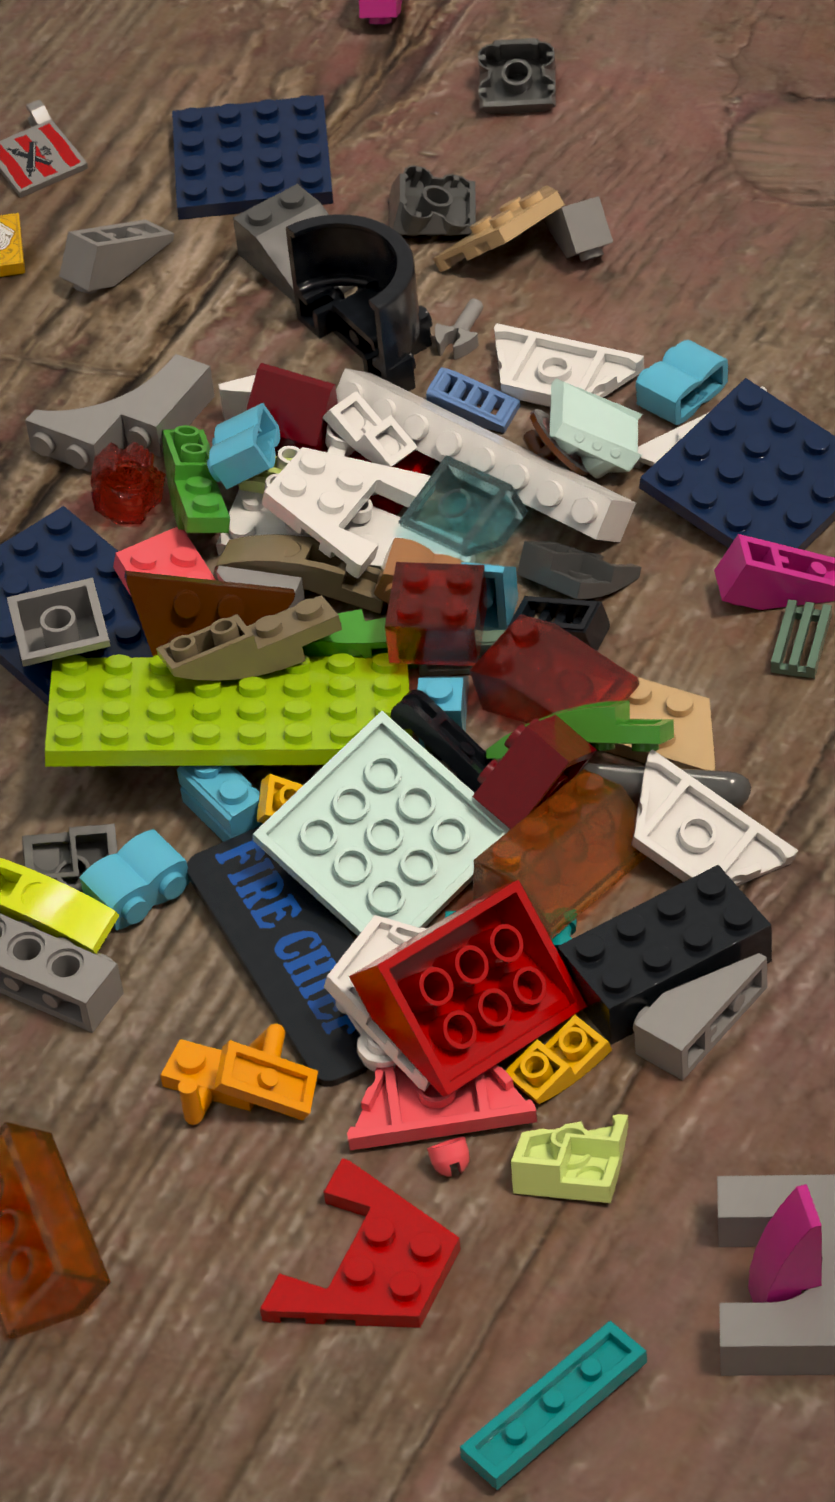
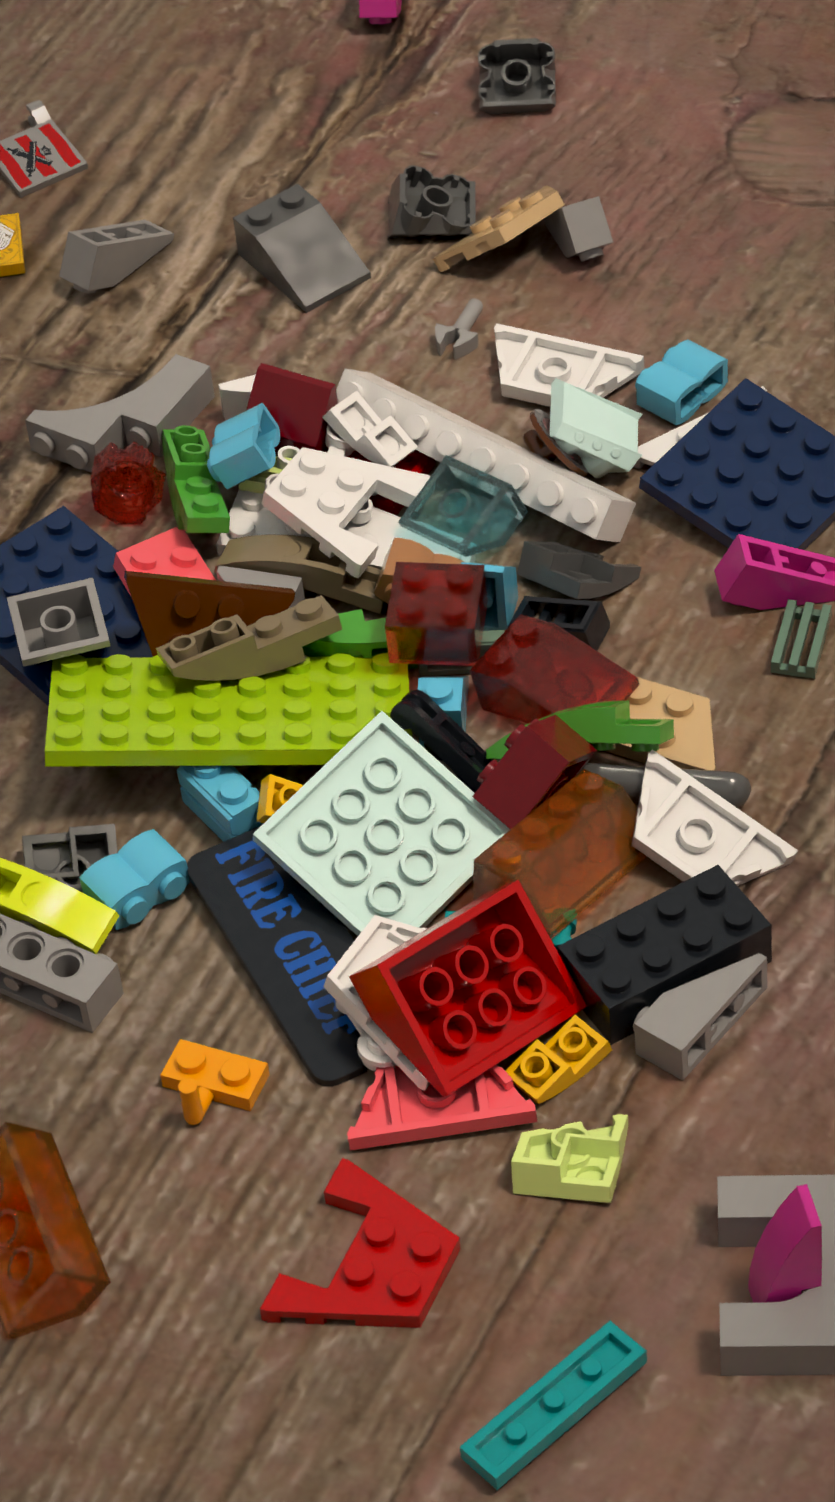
(249, 153): dark blue plate -> none
(264, 1078): light orange plate -> none
(383, 315): black piece -> none
(449, 1153): coral hinge -> none
(462, 394): medium blue slope -> none

